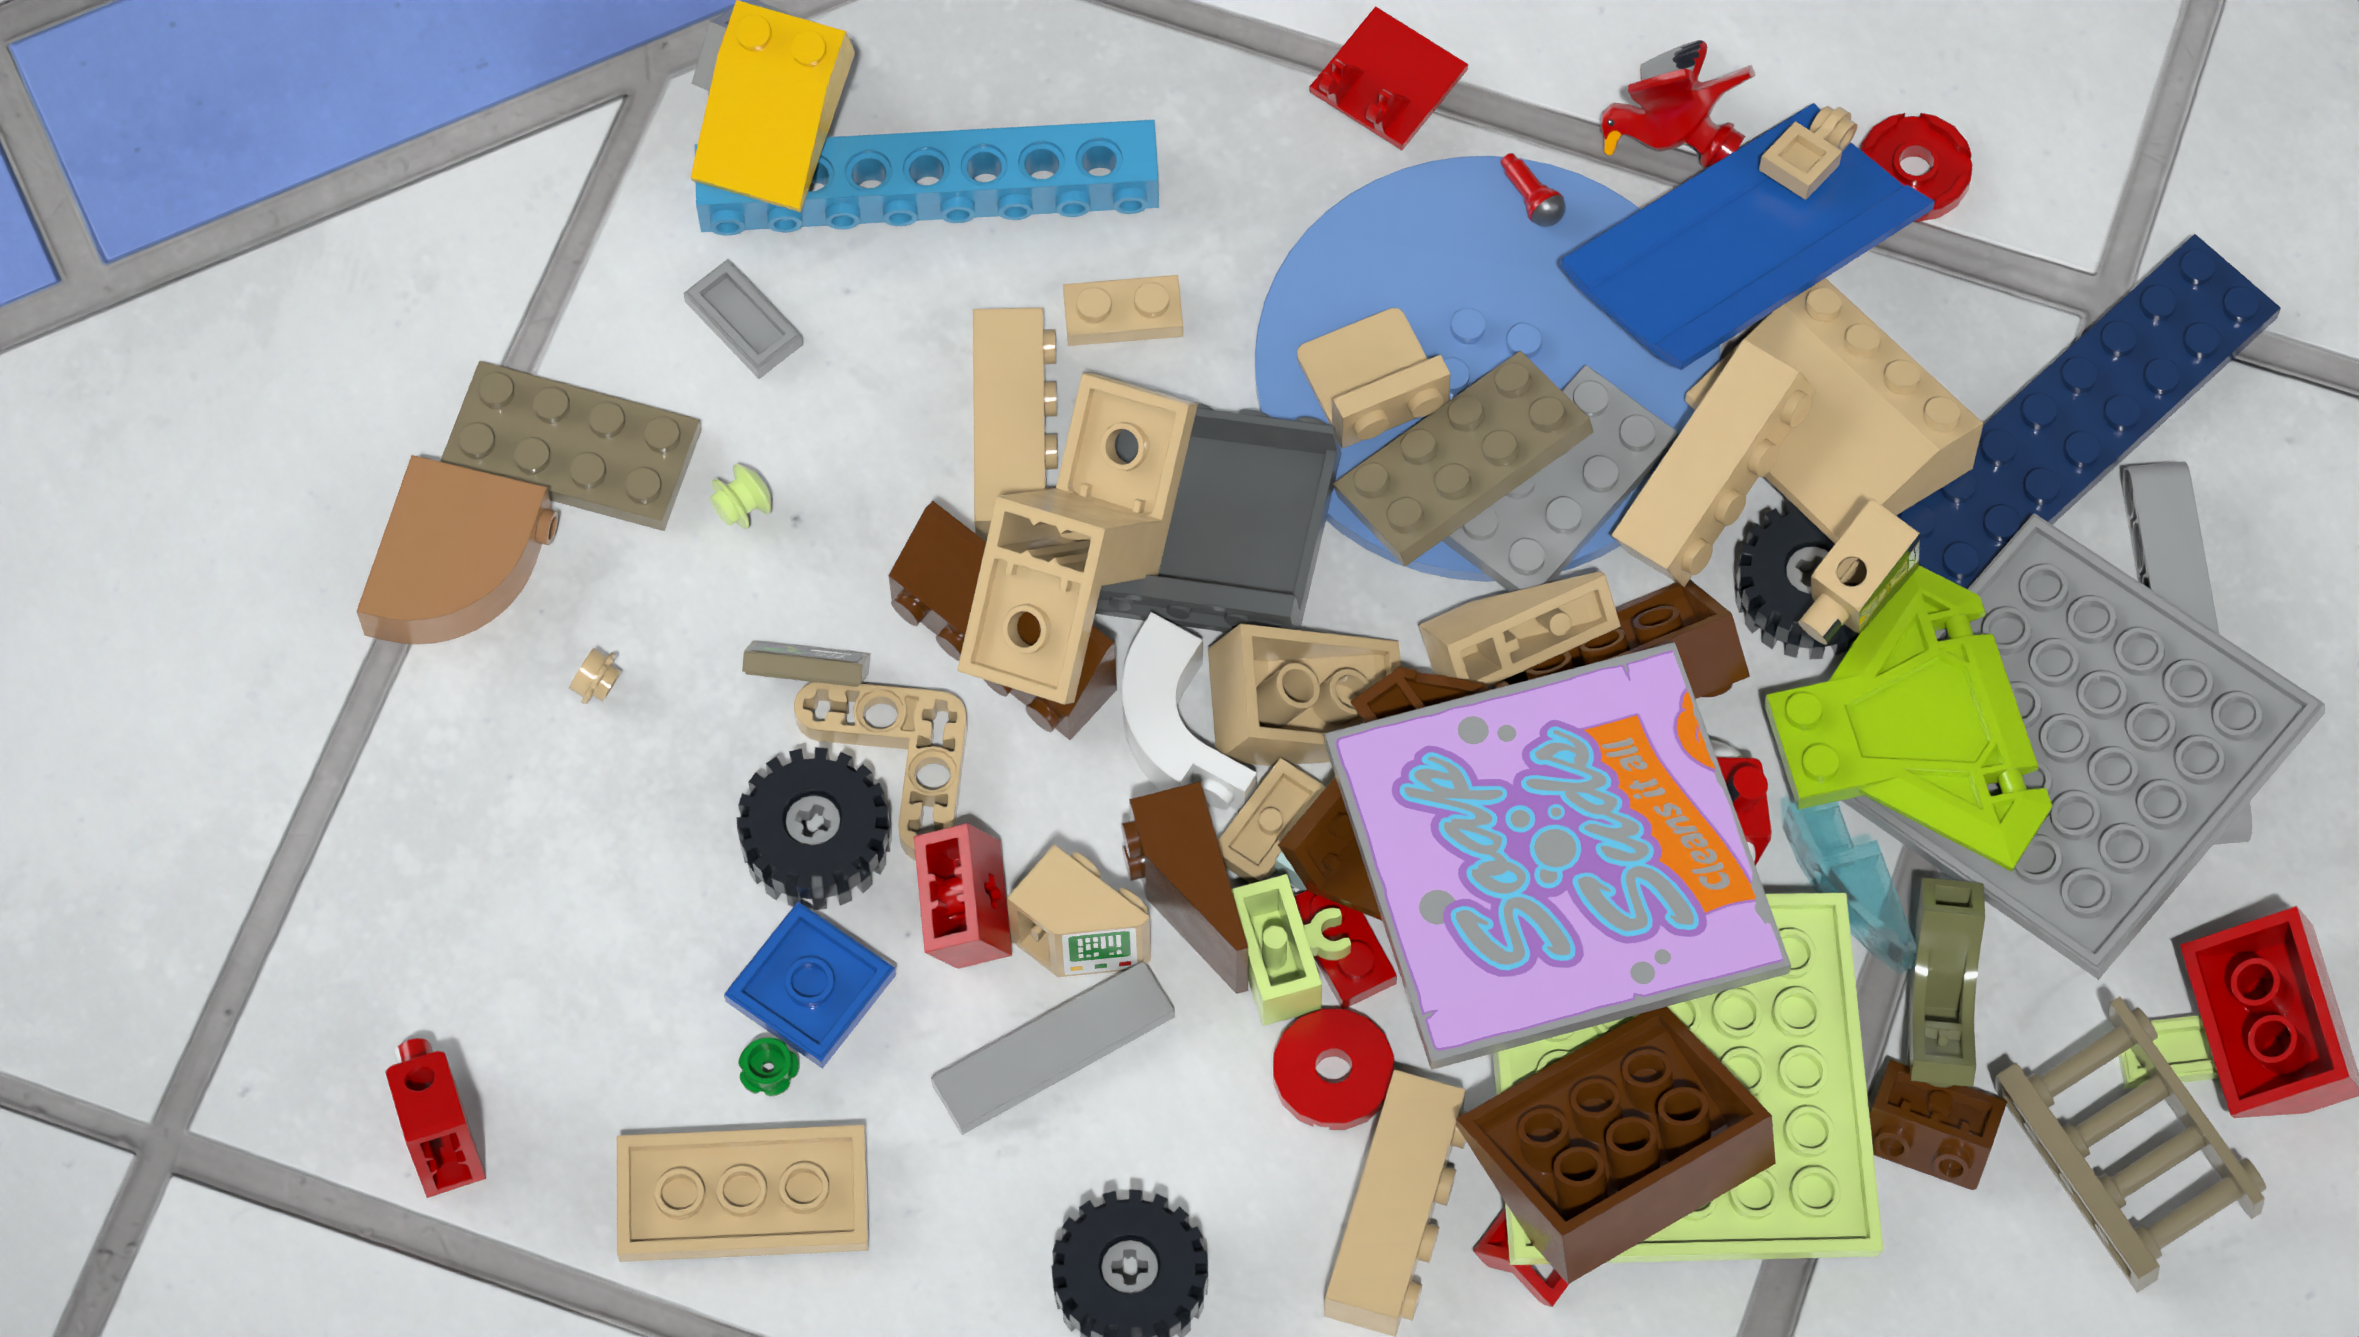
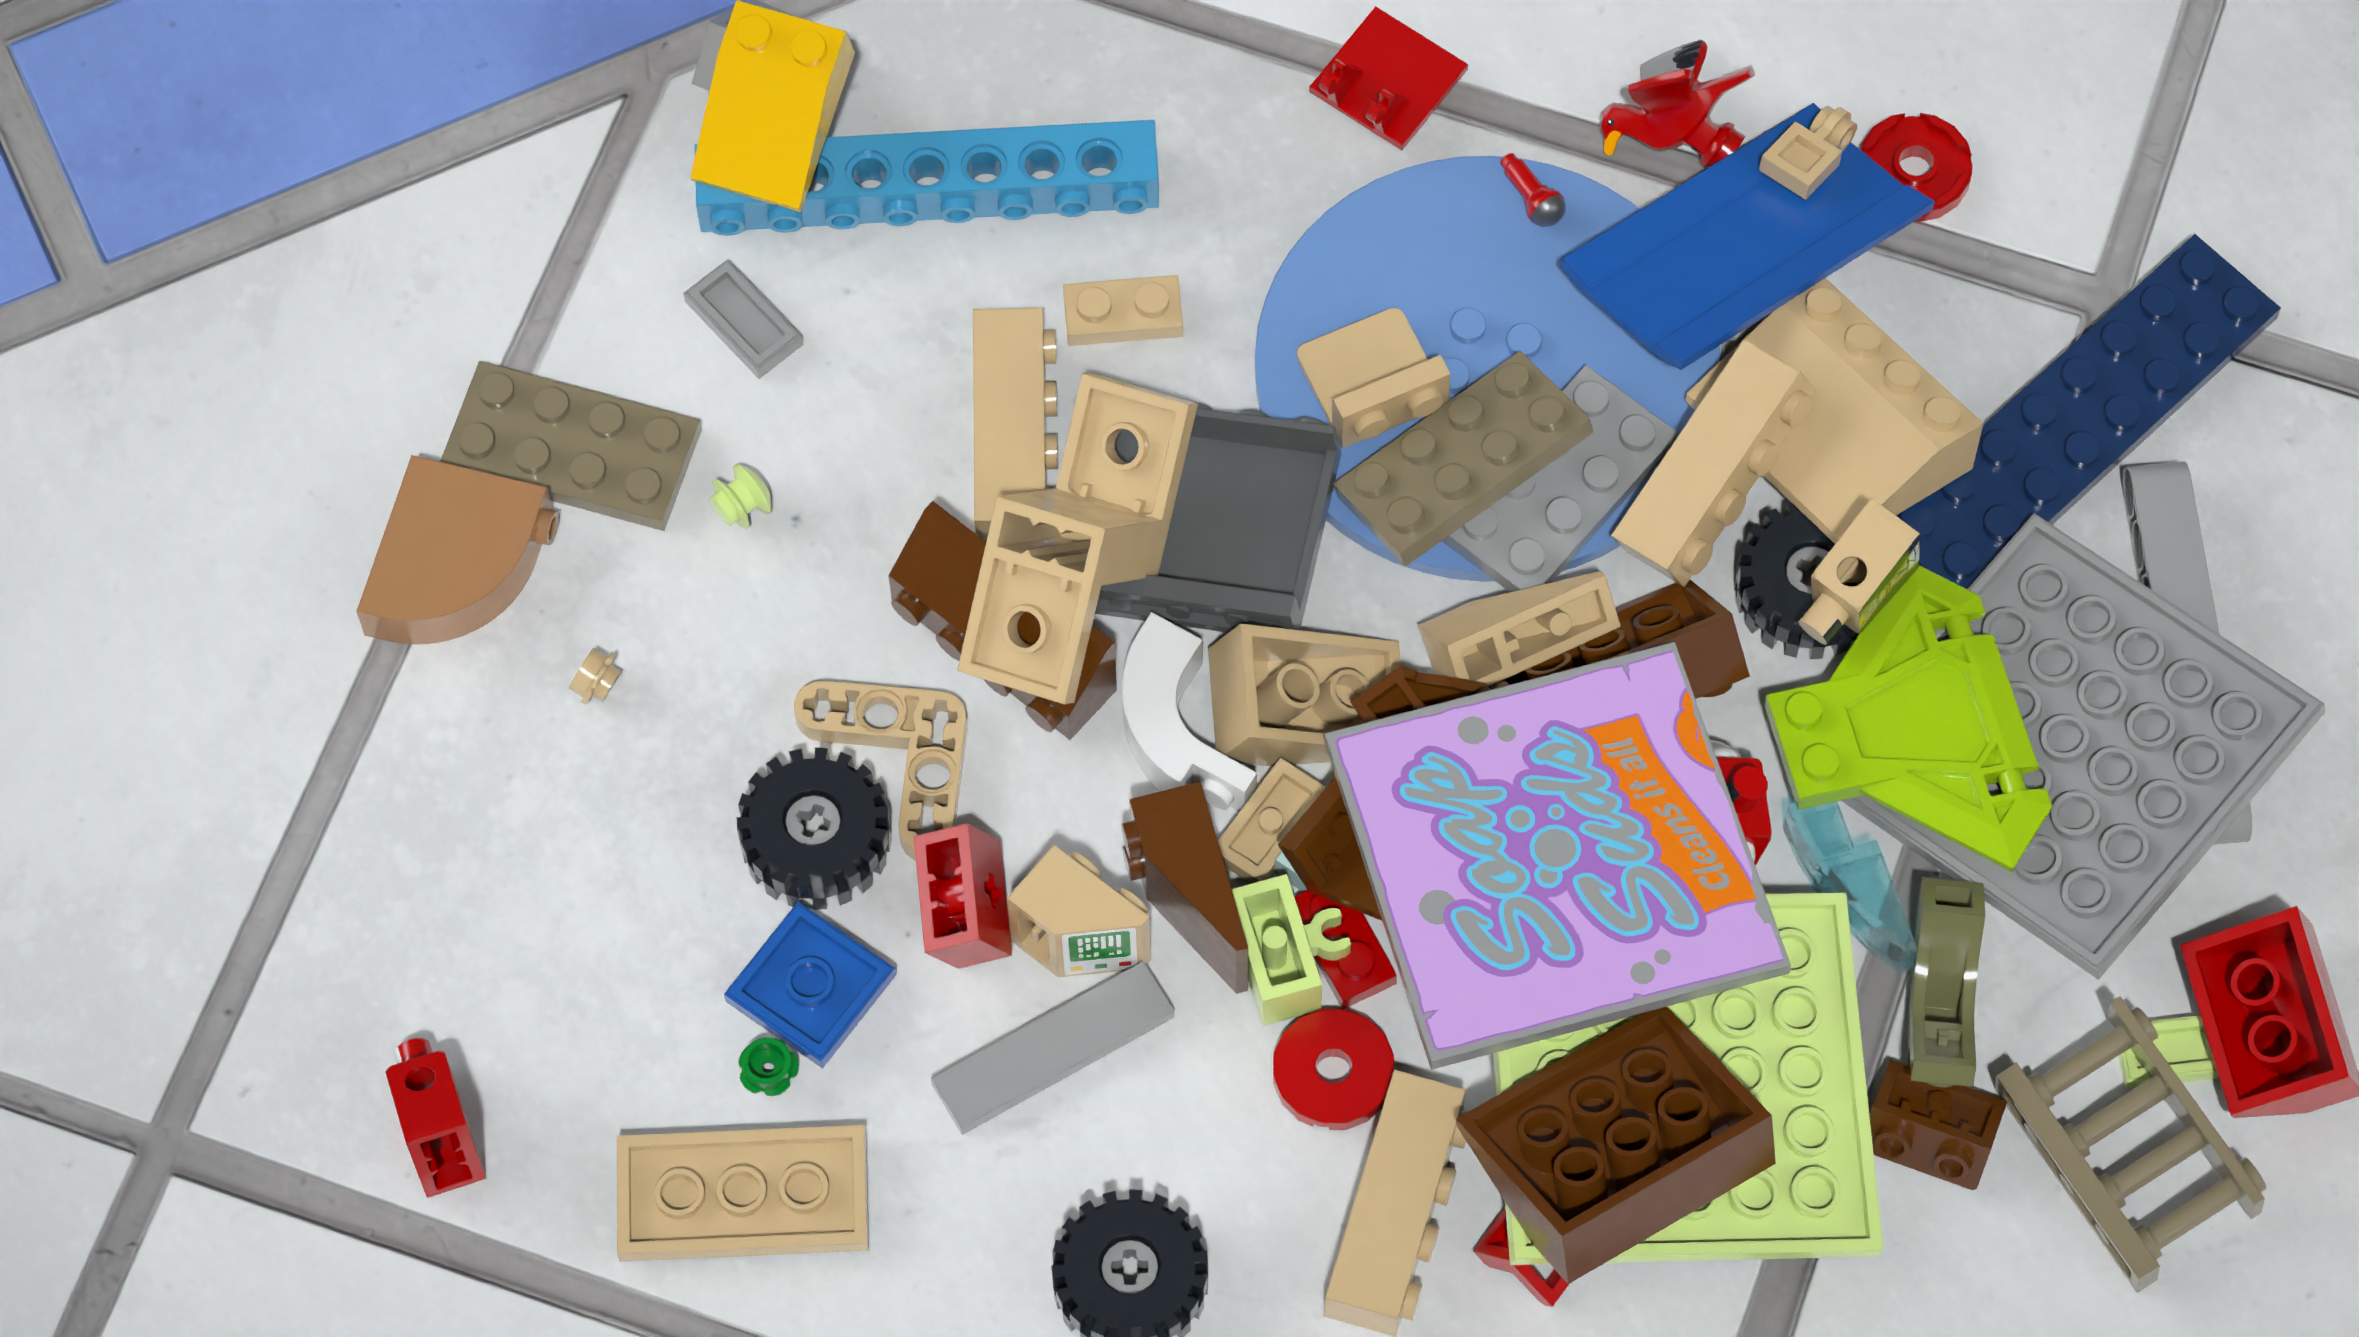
(805, 663): dark tan tile -> none

